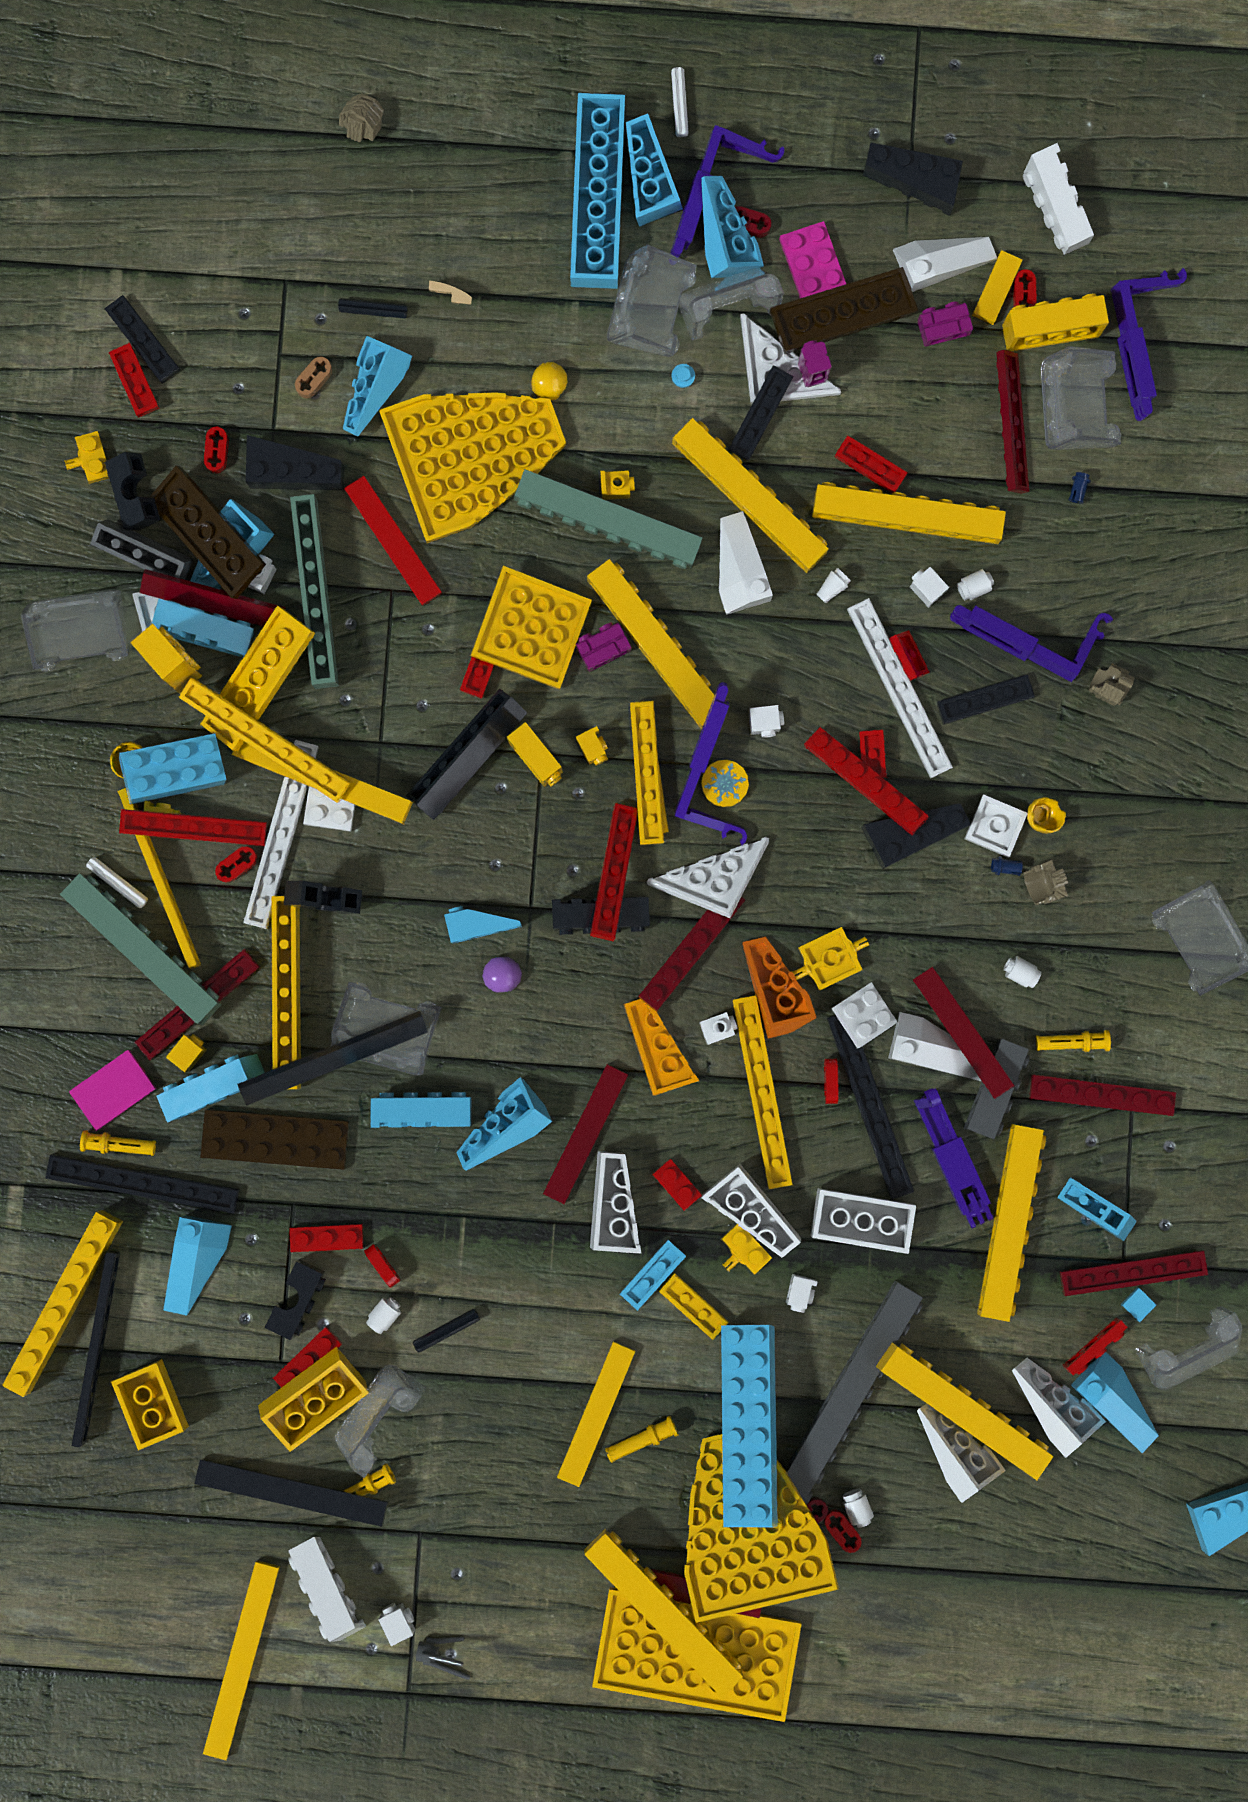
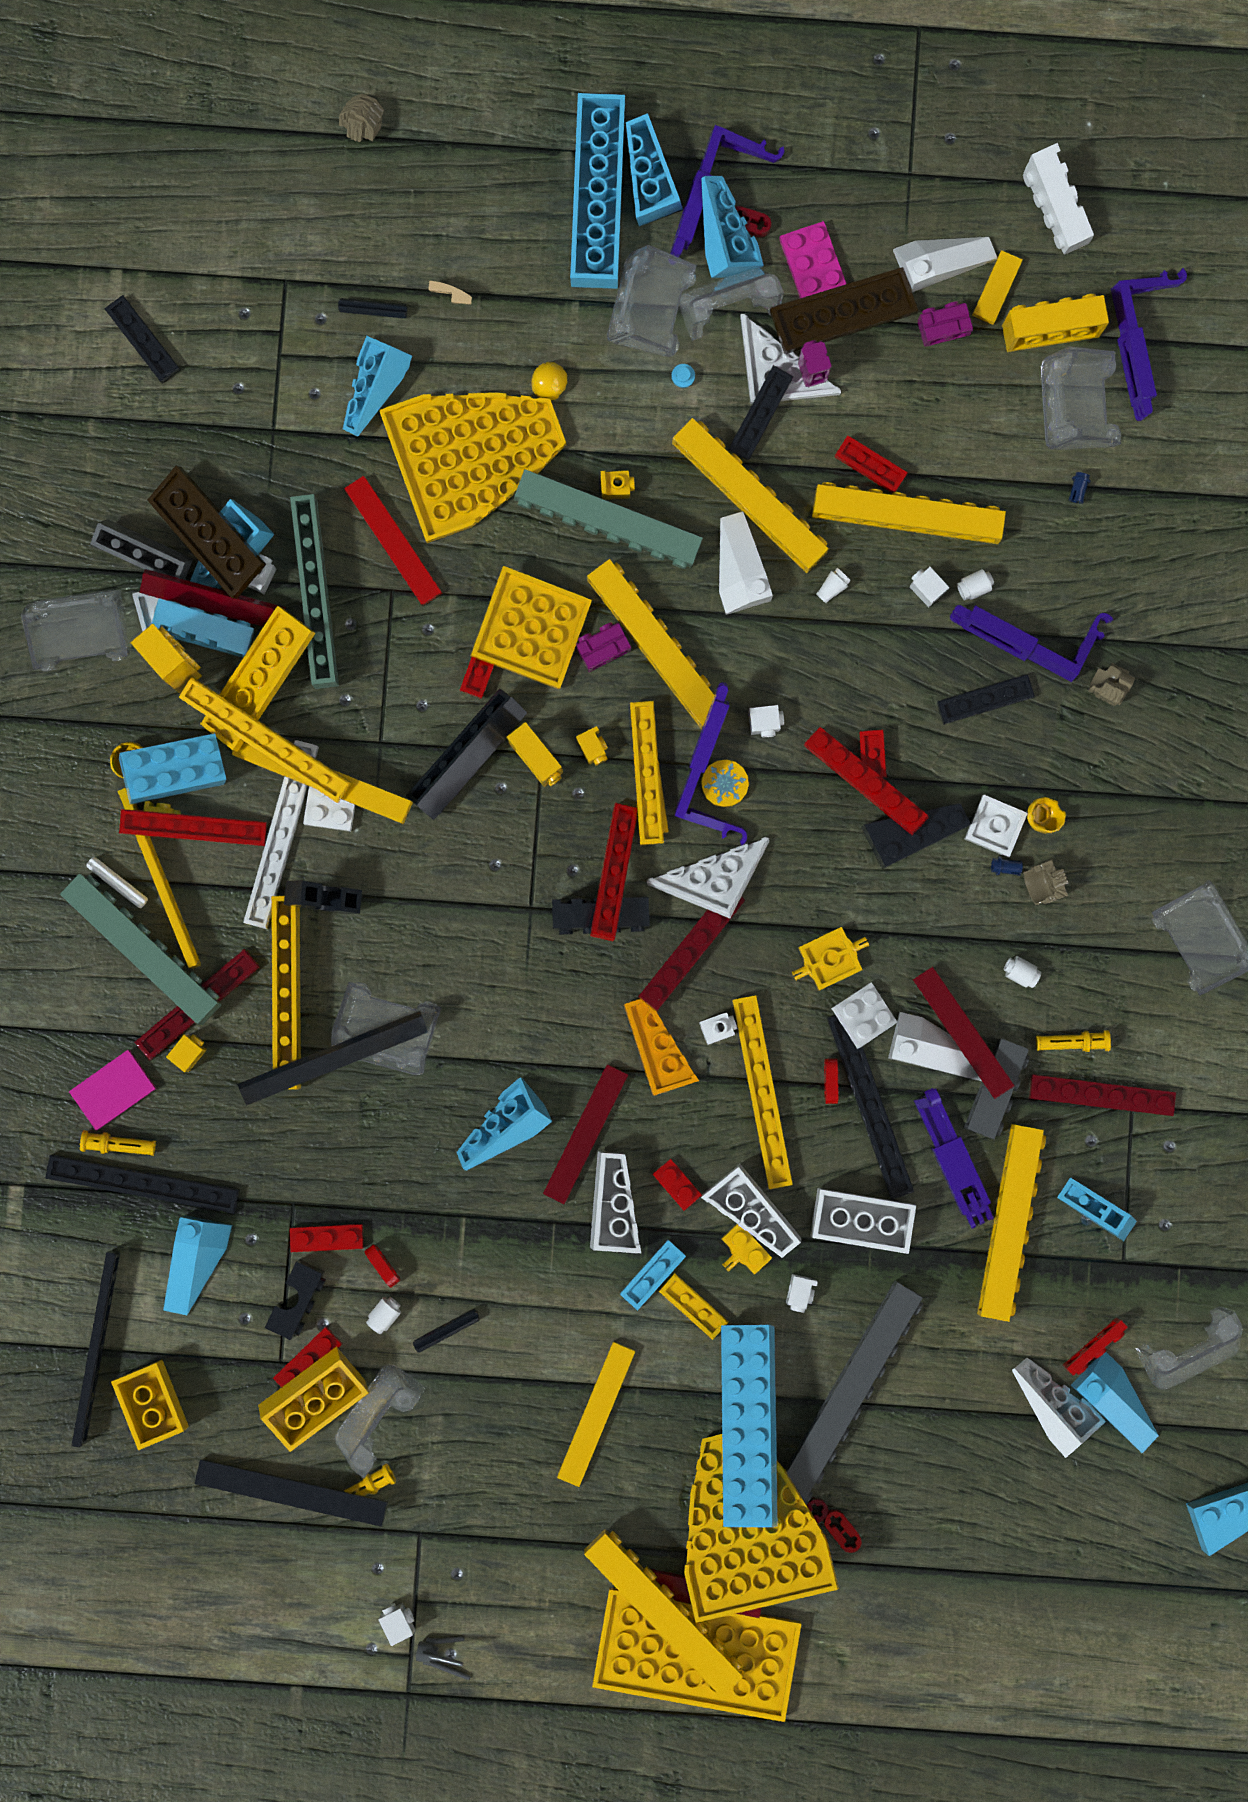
(62, 1303): yellow brick -> none
(90, 457): yellow plate -> none
(124, 475): black arch -> none
(134, 380): red plate -> none
(208, 1088): medium azure wedge -> none
(210, 450): red beam -> none
(232, 860): red beam -> none
(241, 1660): yellow tile -> none
(274, 1139): dark brown plate -> none
(286, 467): black wedge -> none
(318, 380): medium nougat beam -> none
(324, 1590): white wedge -> none
(421, 1111): medium azure wedge -> none
(471, 924): medium azure slope -> none
(501, 974): medium lavender hair -> none
(652, 1435): yellow pin -> none
(679, 101): white axle -> none
(779, 996): orange wedge -> none
(857, 1508): white brick -> none
(899, 688): white tile -> none
(909, 655): red plate -> none
(915, 174): black wedge -> none
(961, 1458): white wedge -> none
(964, 1411): yellow brick -> none
(1012, 421): dark red plate -> none
(1019, 292): red beam -> none
(1133, 1273): dark red plate -> none
(1138, 1304): medium azure tile -> none

